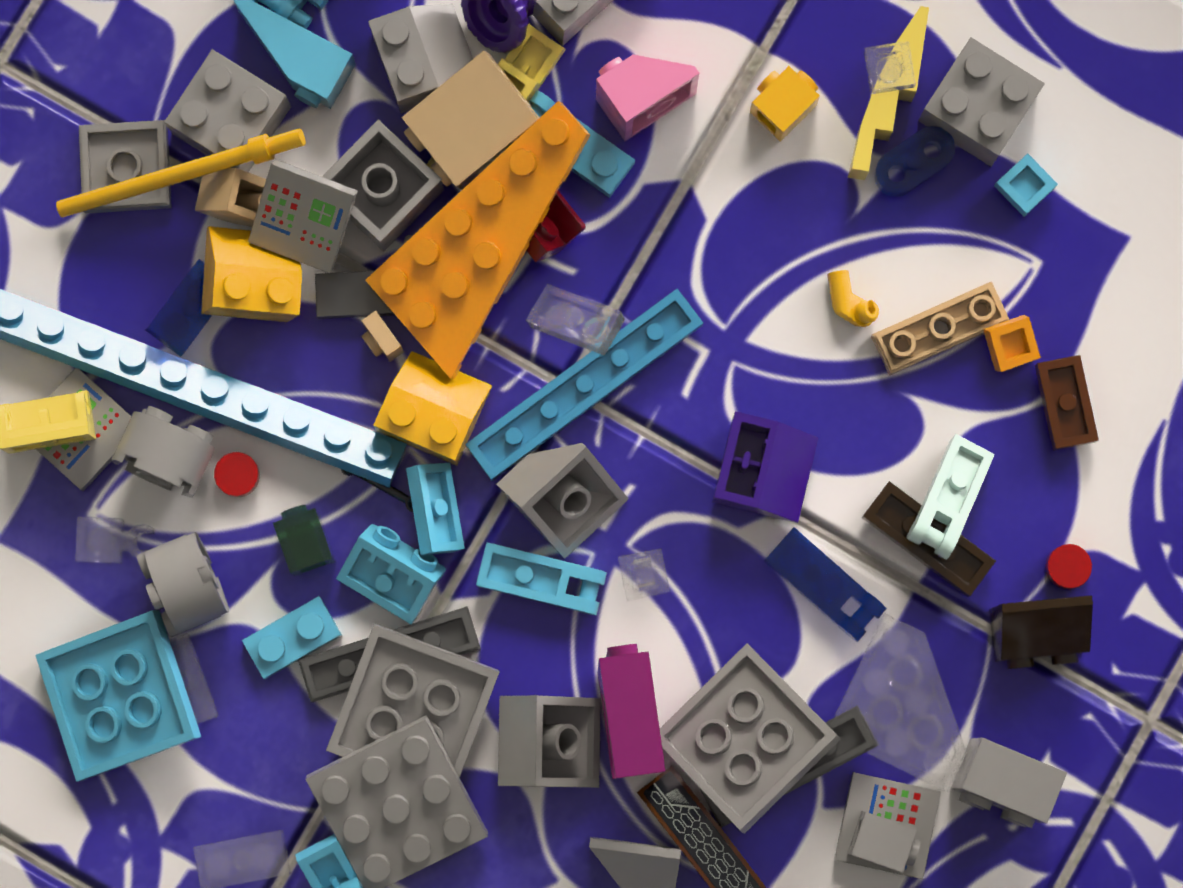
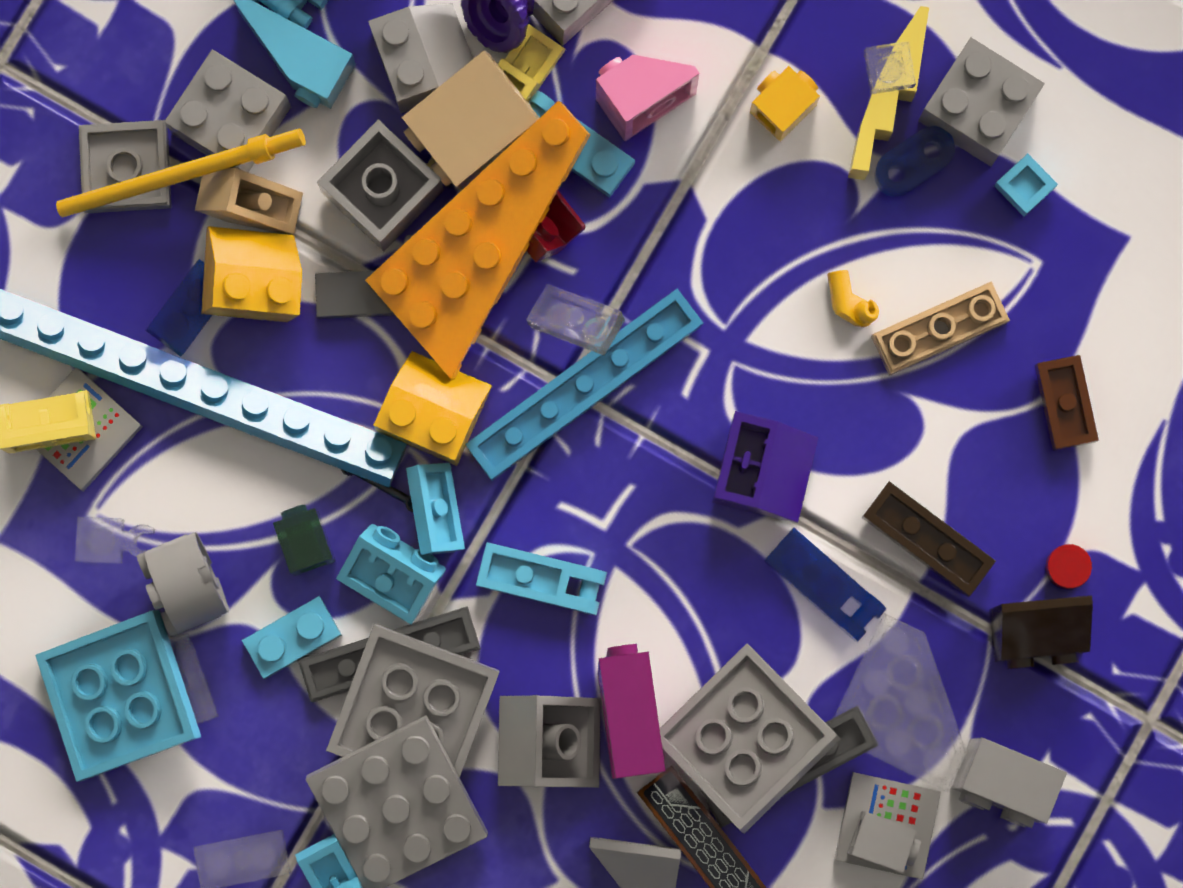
(164, 451): light grey brick -> none
(236, 474): red tile -> none
(302, 216): light grey tile -> none
(380, 338): tan plate -> none
(563, 494): light grey slope -> none
(643, 574): clear tile -> none
(951, 495): light aqua plate -> none
(1012, 343): light orange plate -> none

